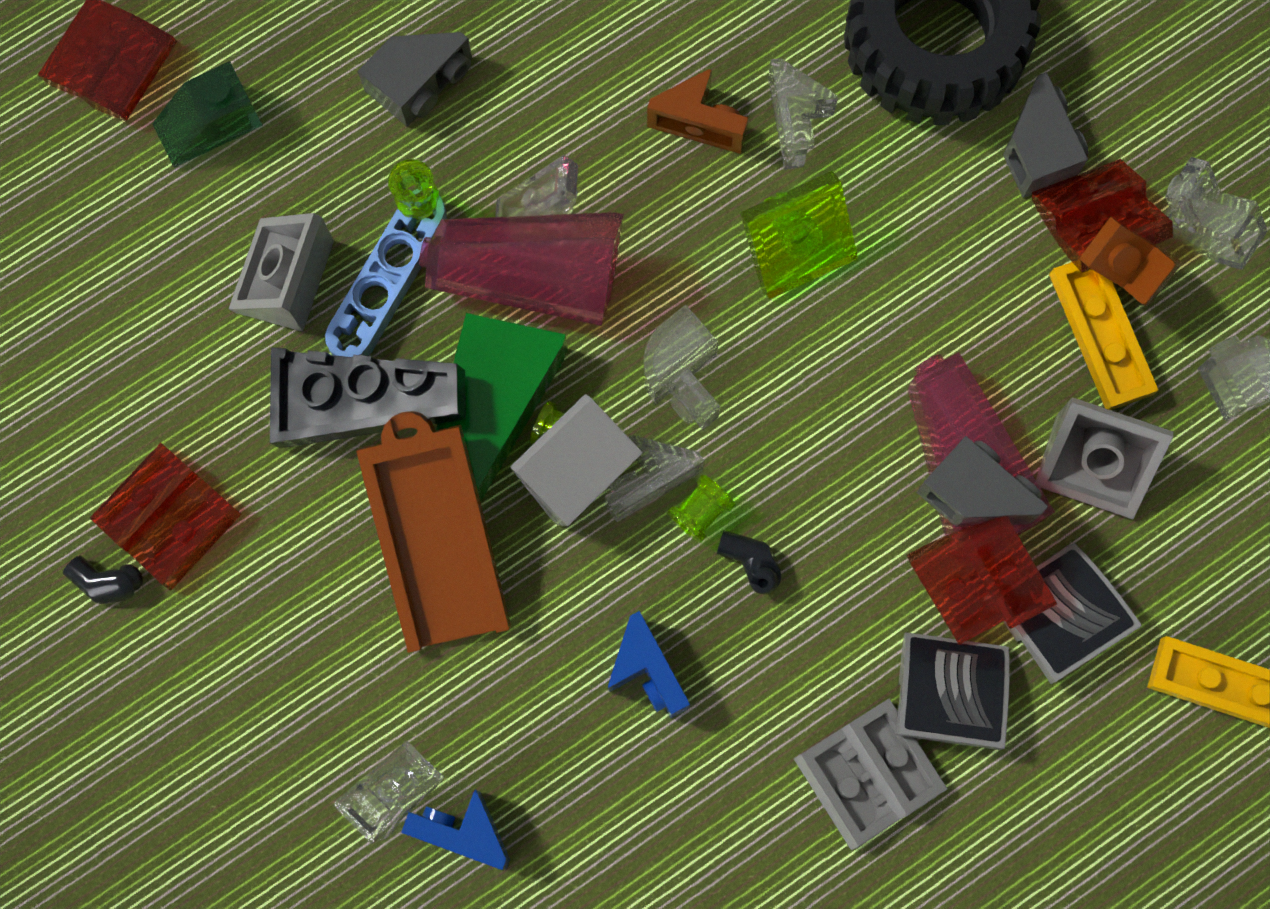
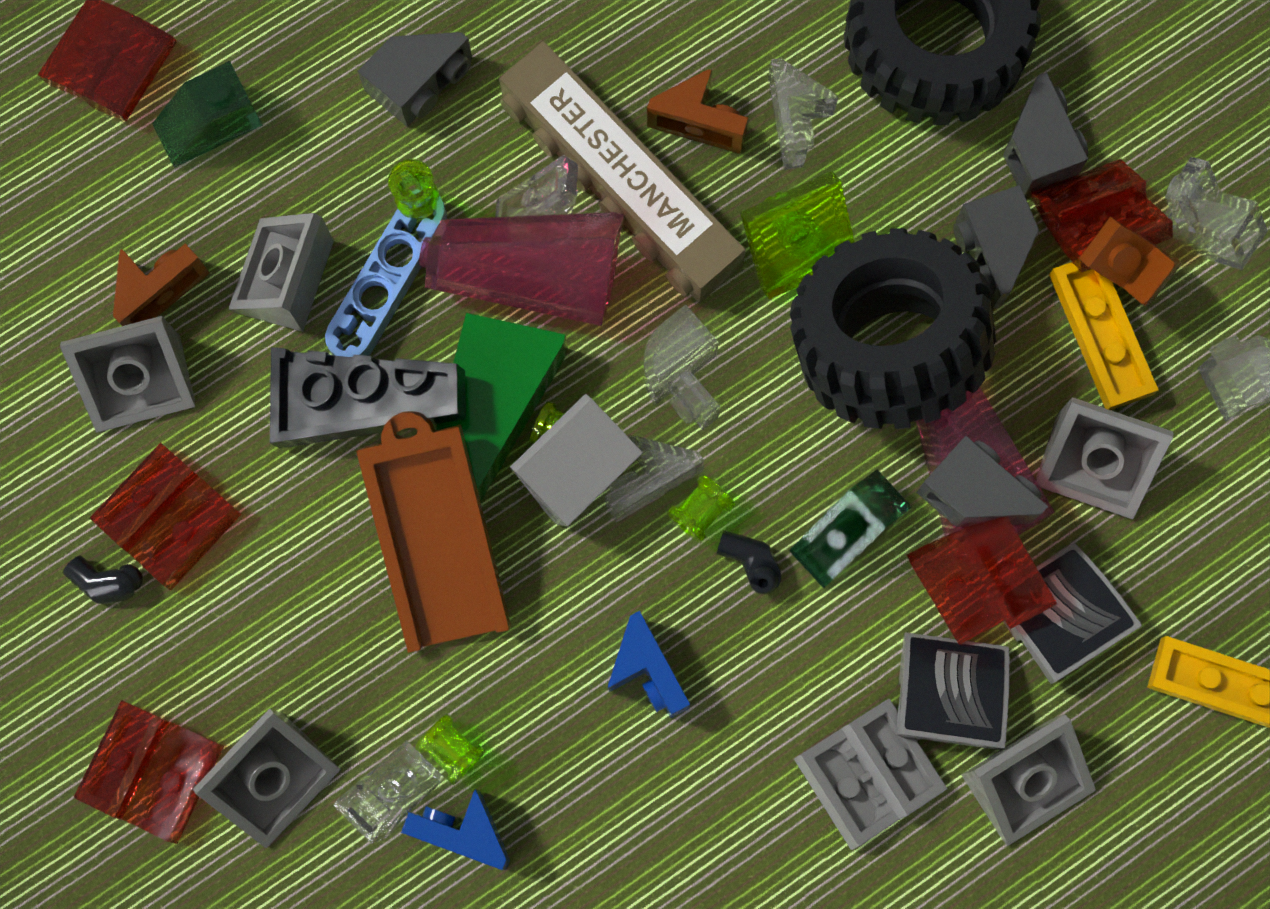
(130, 373): none -> light grey slope
(148, 296): none -> dark orange slope
(148, 772): none -> clear red slope
(267, 777): none -> light grey slope
(450, 749): none -> clear neon green bush
(621, 173): none -> dark tan brick
(850, 528): none -> clear green slope
(882, 278): none -> black tyre
(998, 236): none -> dark grey slope
(1031, 779): none -> light grey slope

